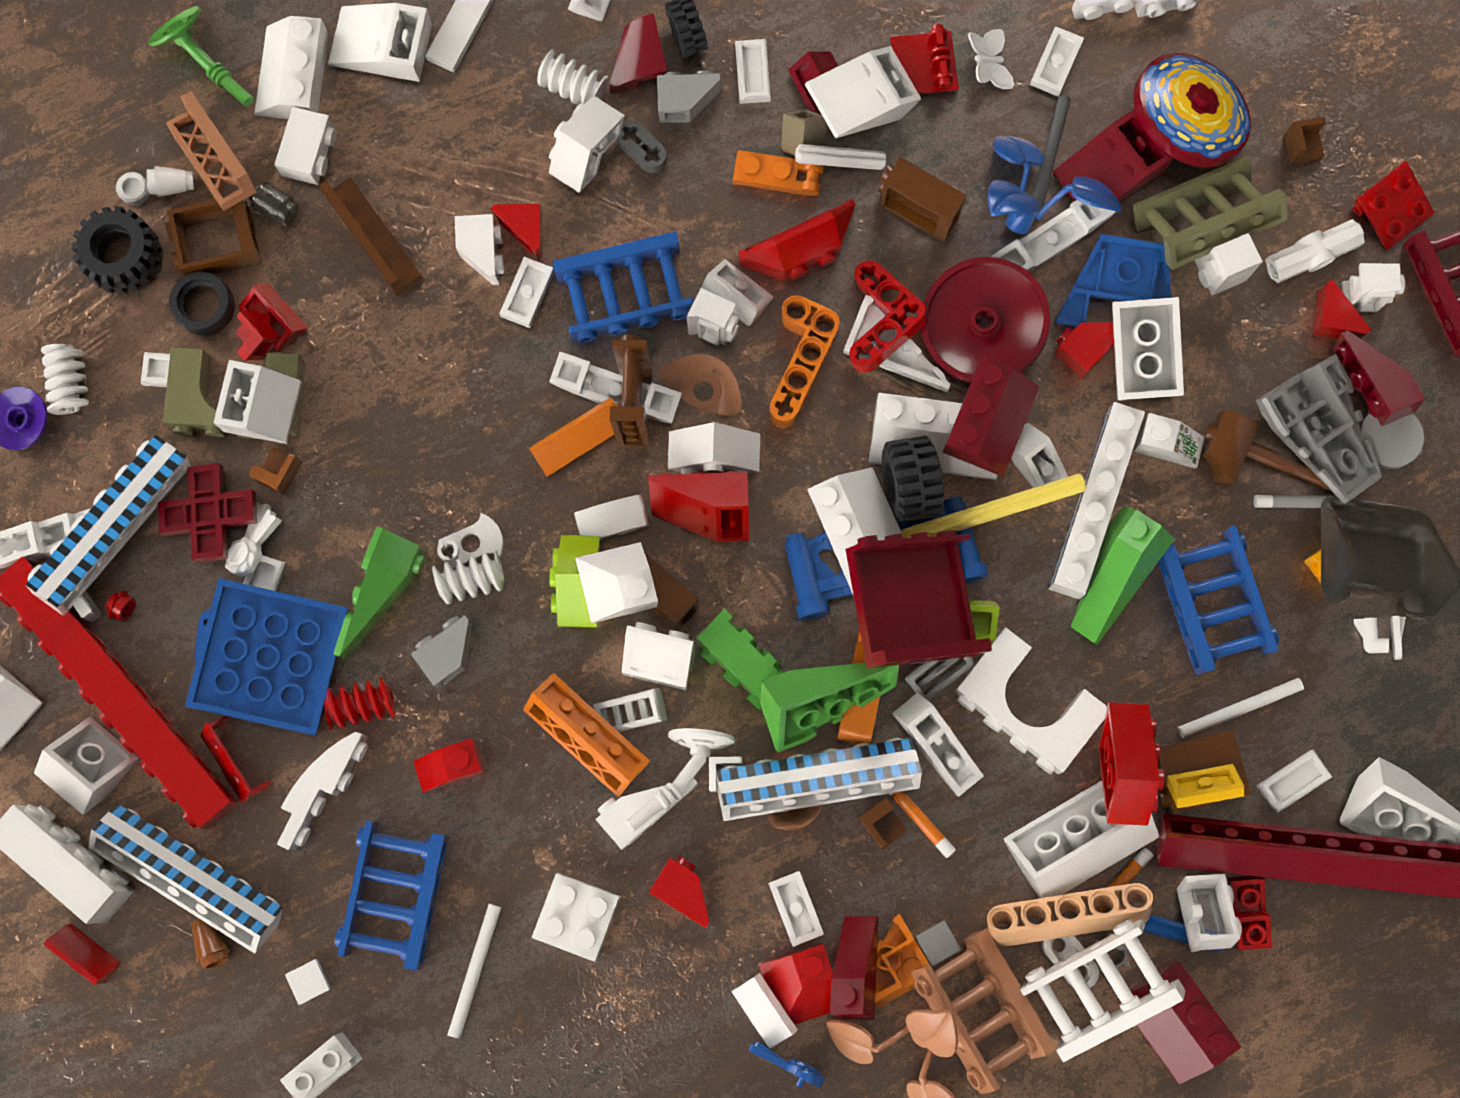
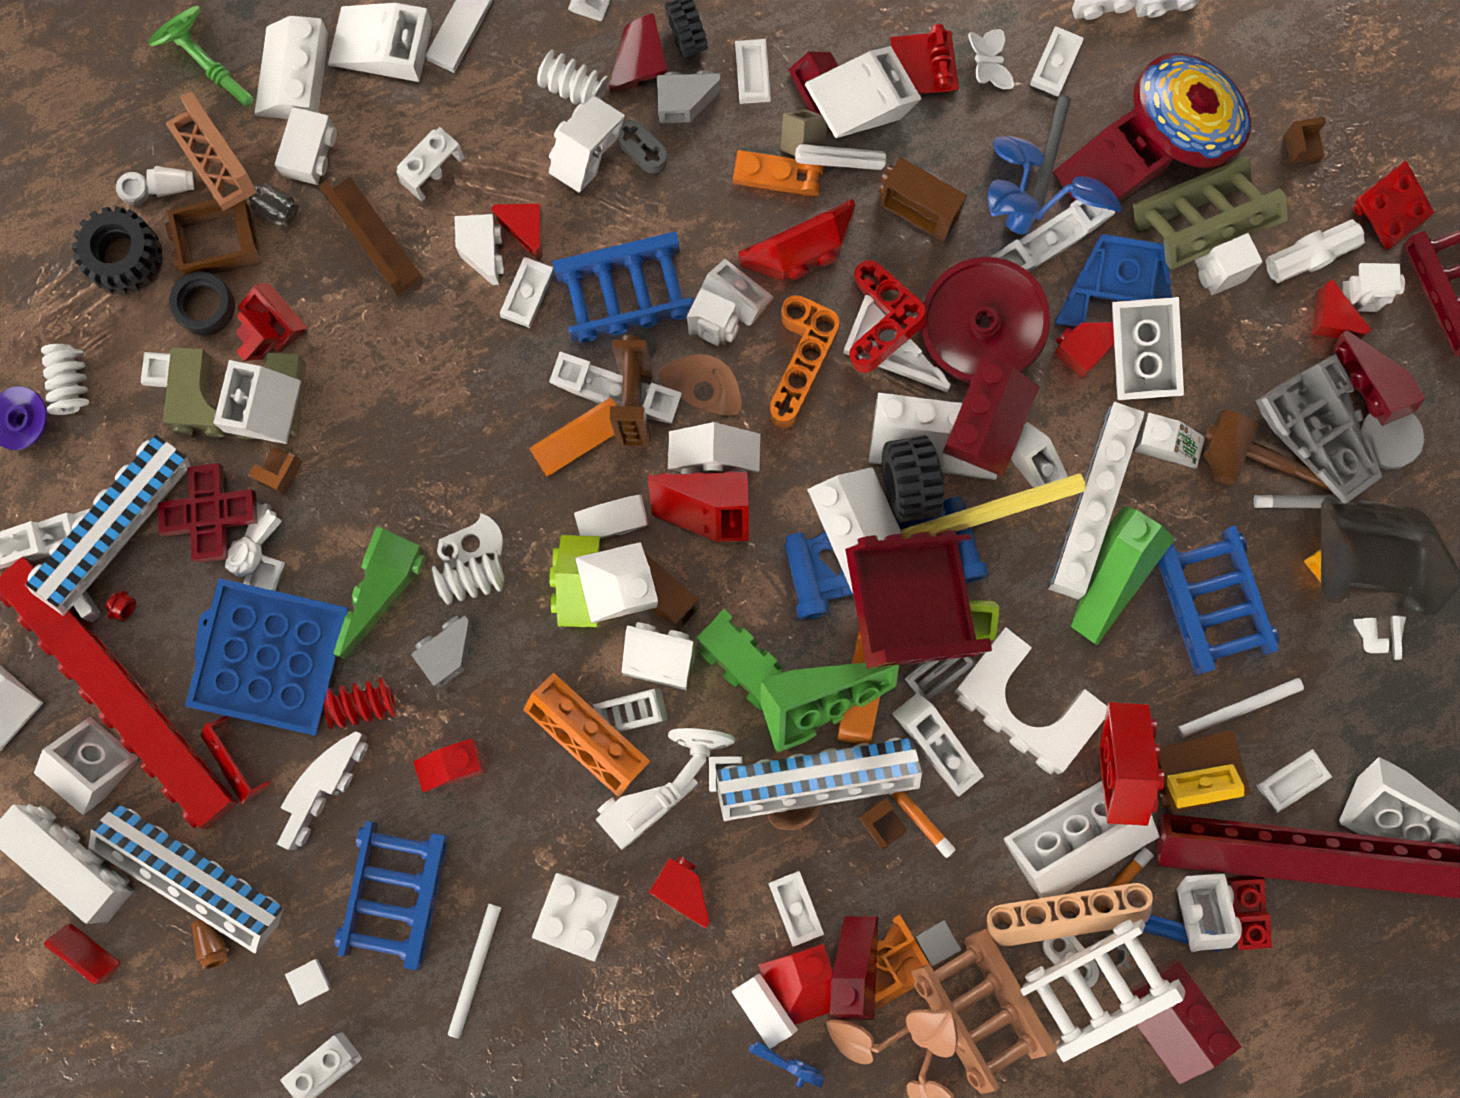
(426, 159): none -> white window

